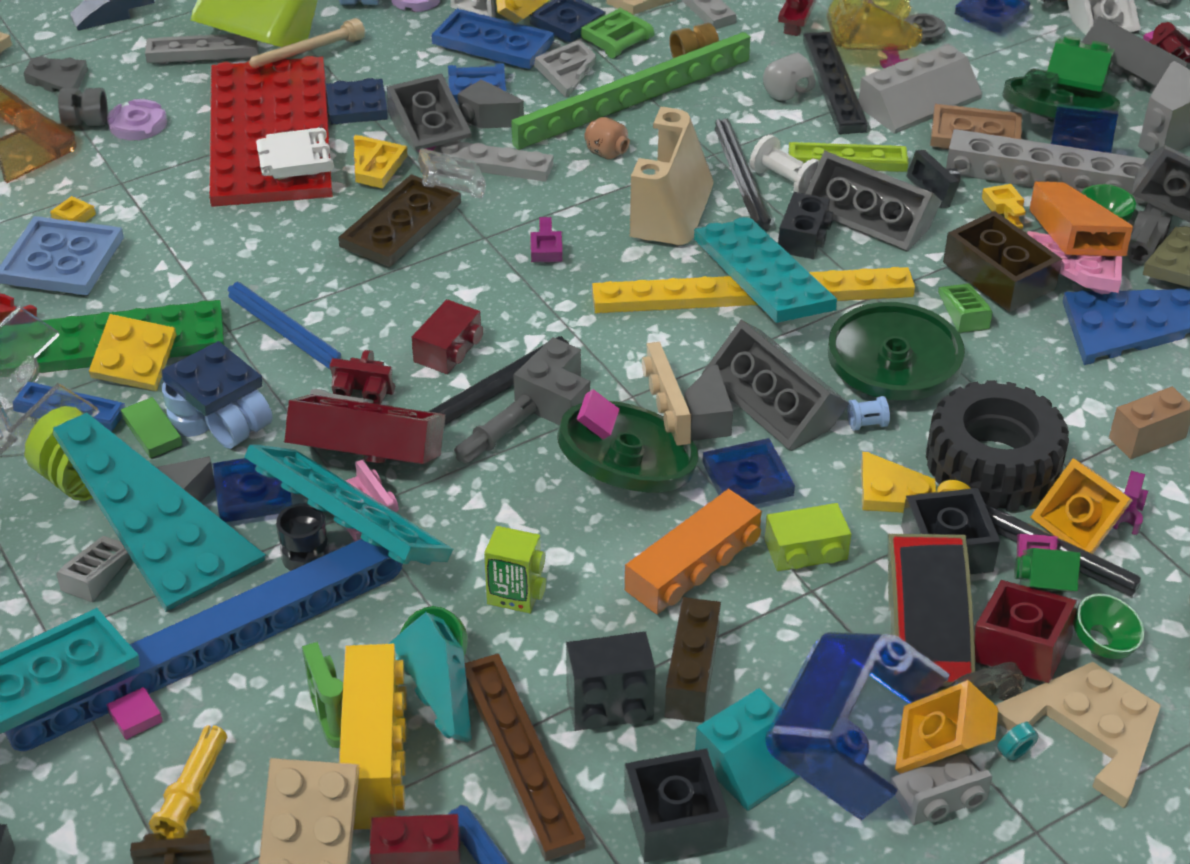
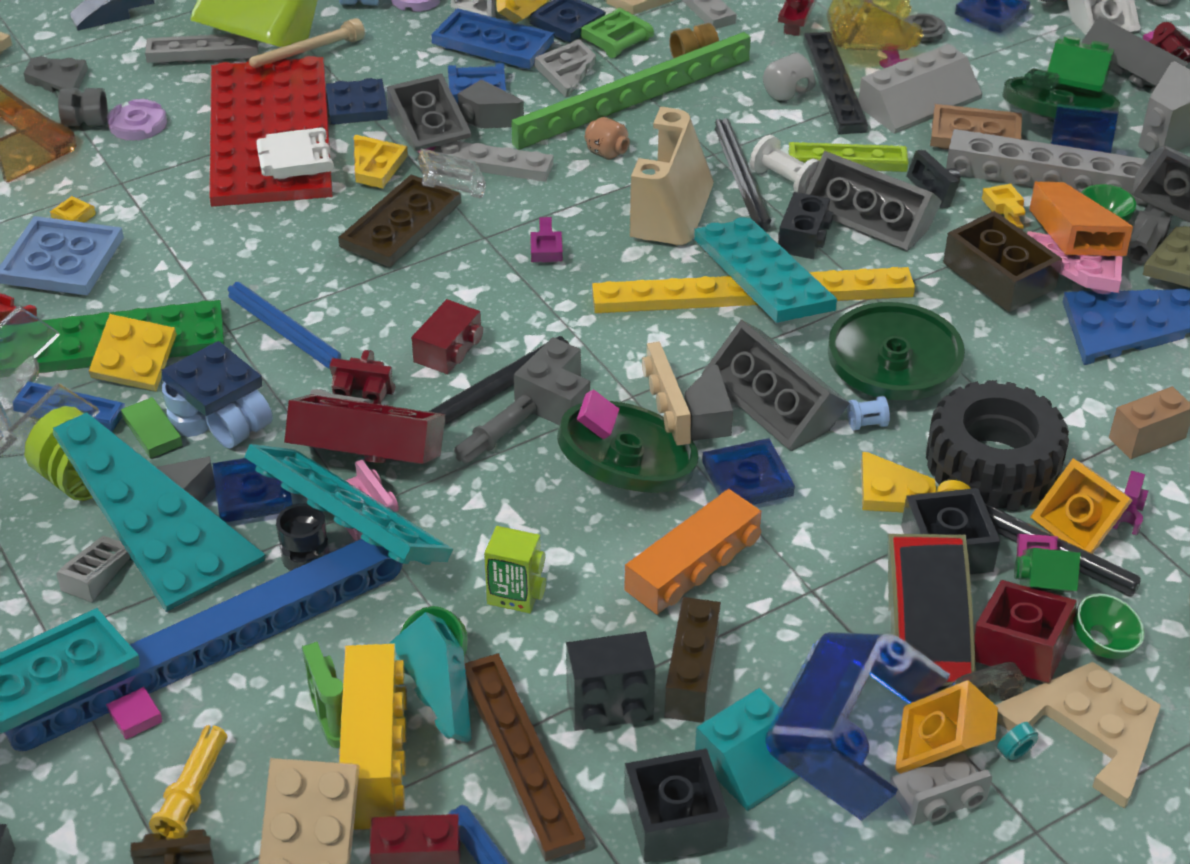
(807, 537): lime brick -> none
(966, 307): bright green slope -> none

